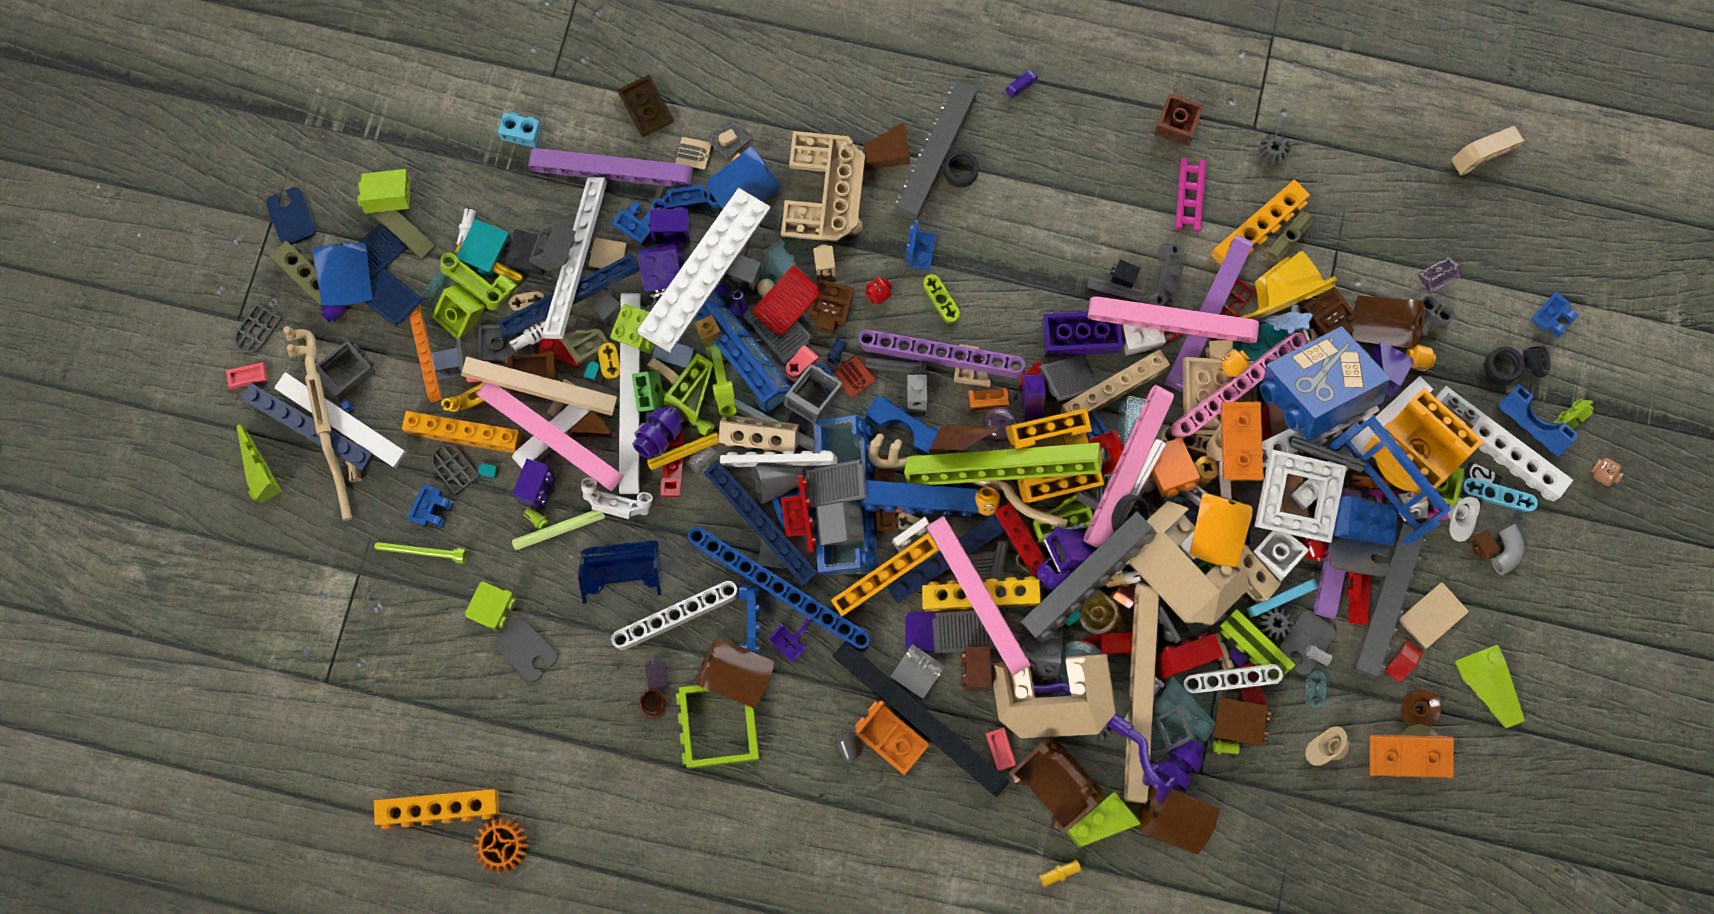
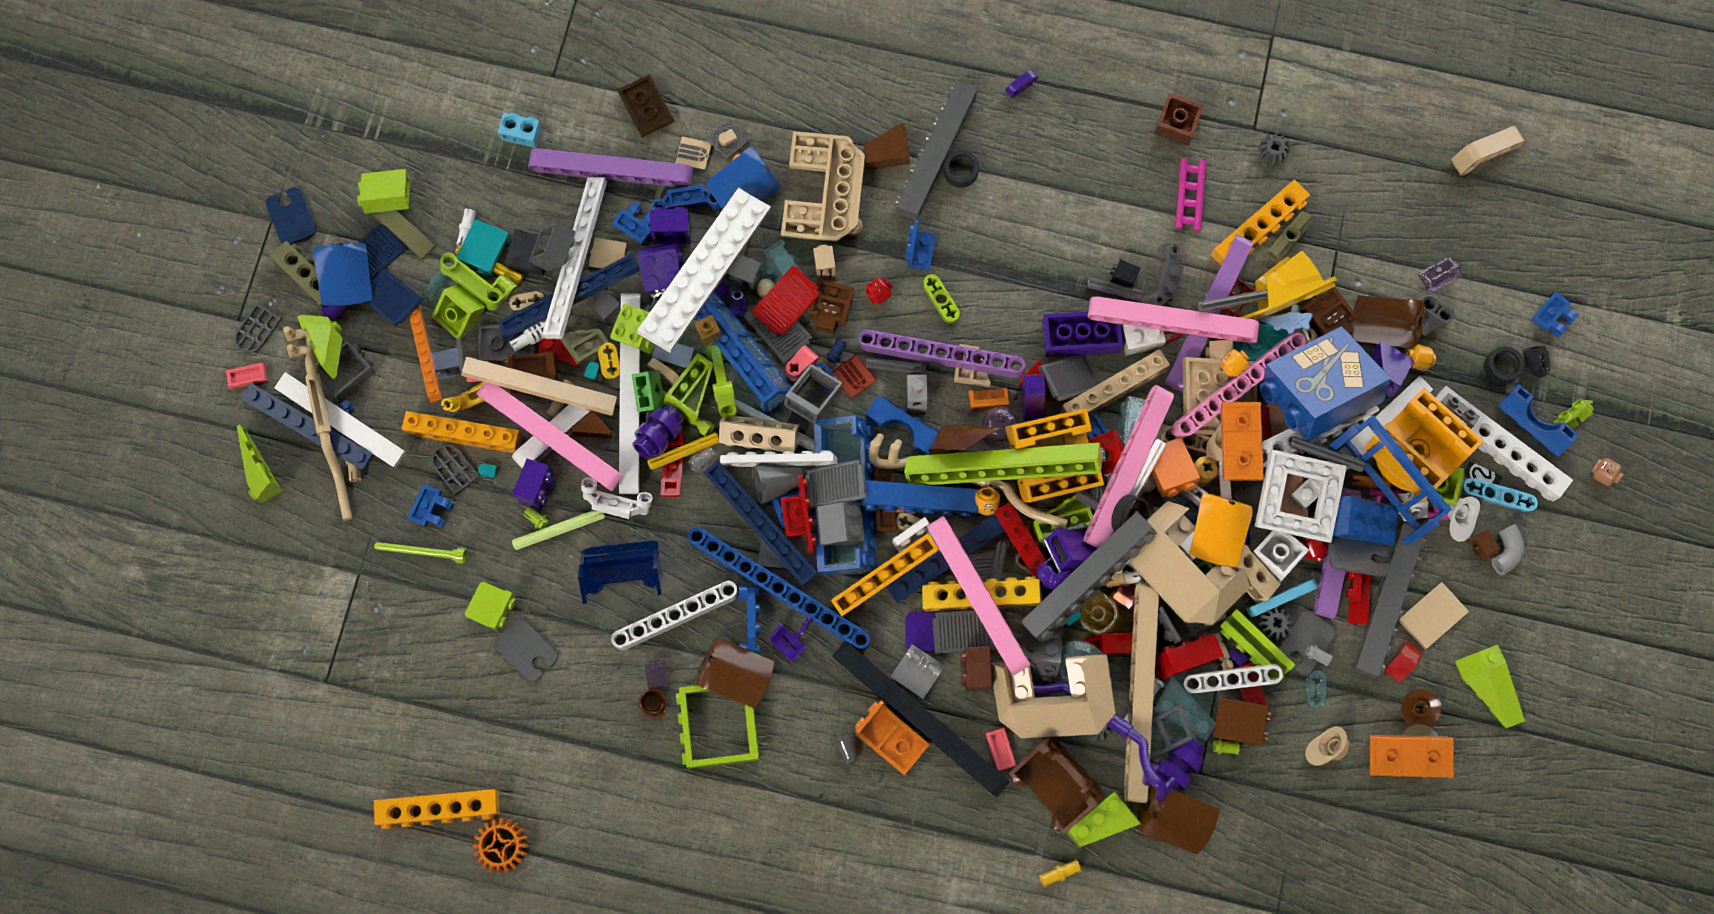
(325, 339): none -> lime wedge
(1232, 301): none -> dark grey axle

